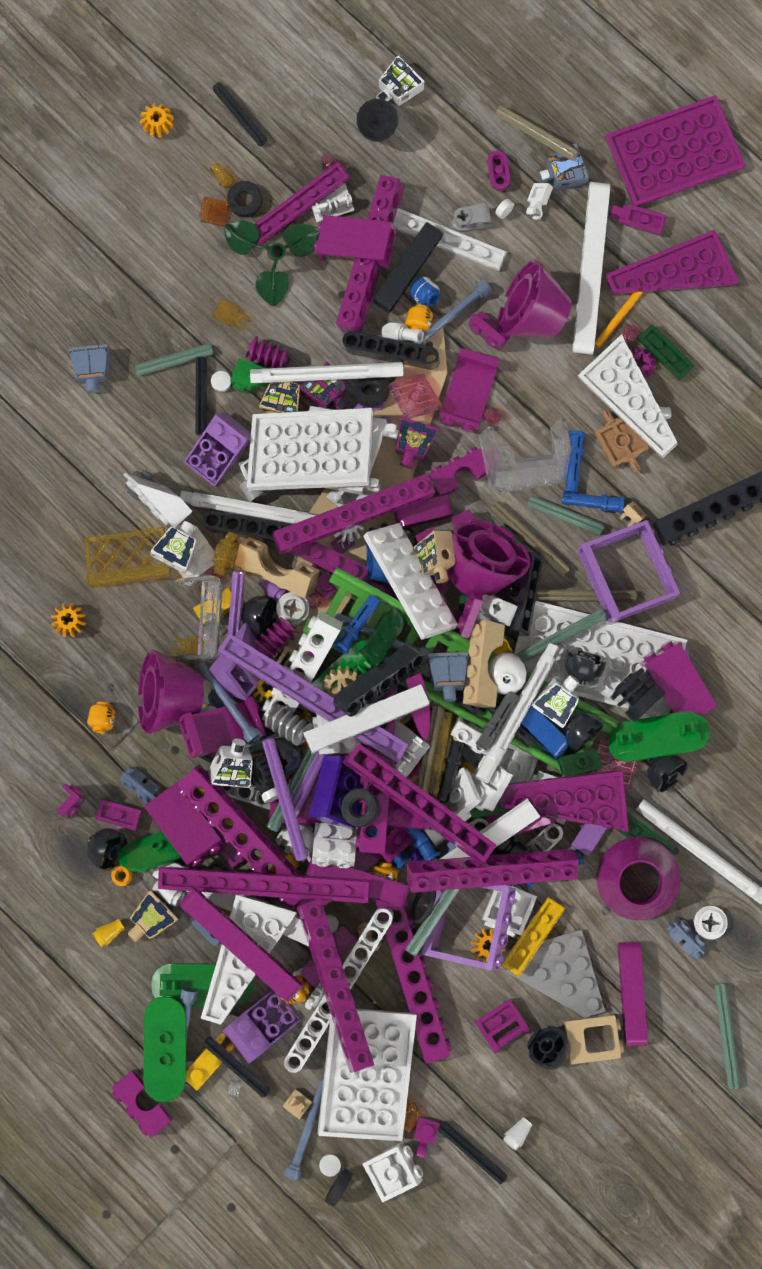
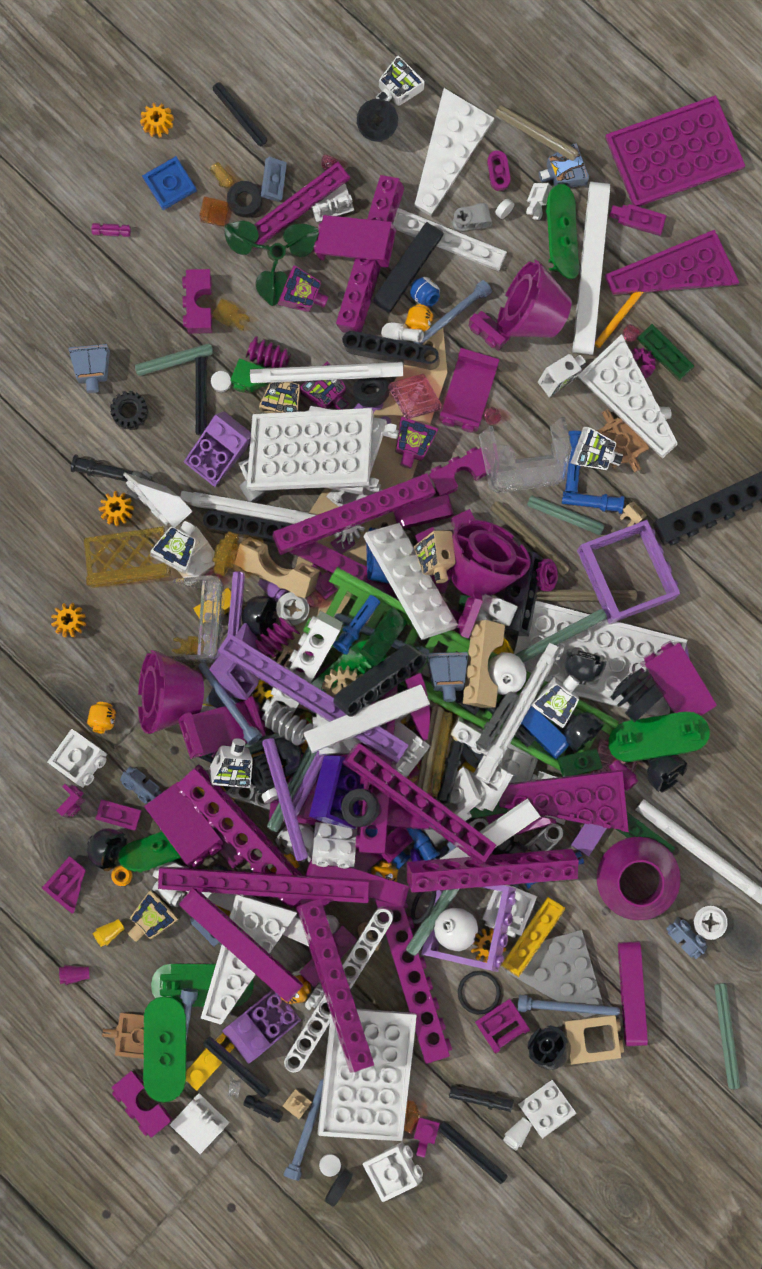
(66, 884): none -> magenta wing
(72, 974): none -> magenta cone
(78, 758): none -> white plate
(91, 467): none -> black pin
(111, 229): none -> magenta axle
(114, 502): none -> light orange gear
(128, 1035): none -> medium nougat plate
(129, 422): none -> black tyre
(169, 183): none -> blue plate
(197, 283): none -> magenta arch
(199, 1123): none -> white hinge
(263, 1108): none -> black axle
(273, 179): none -> sand blue plate
(301, 291): none -> torso
(454, 138): none -> white wing
(455, 929): none -> white cylinder
(498, 992): none -> black piece
(506, 1104): none -> black pin
(526, 1003): none -> sand blue piece
(547, 582): none -> magenta gear
(547, 1109): none -> white hinge
(561, 374): none -> white torso
(562, 231): none -> green piece
(595, 450): none -> torso
(628, 776): none -> magenta cone

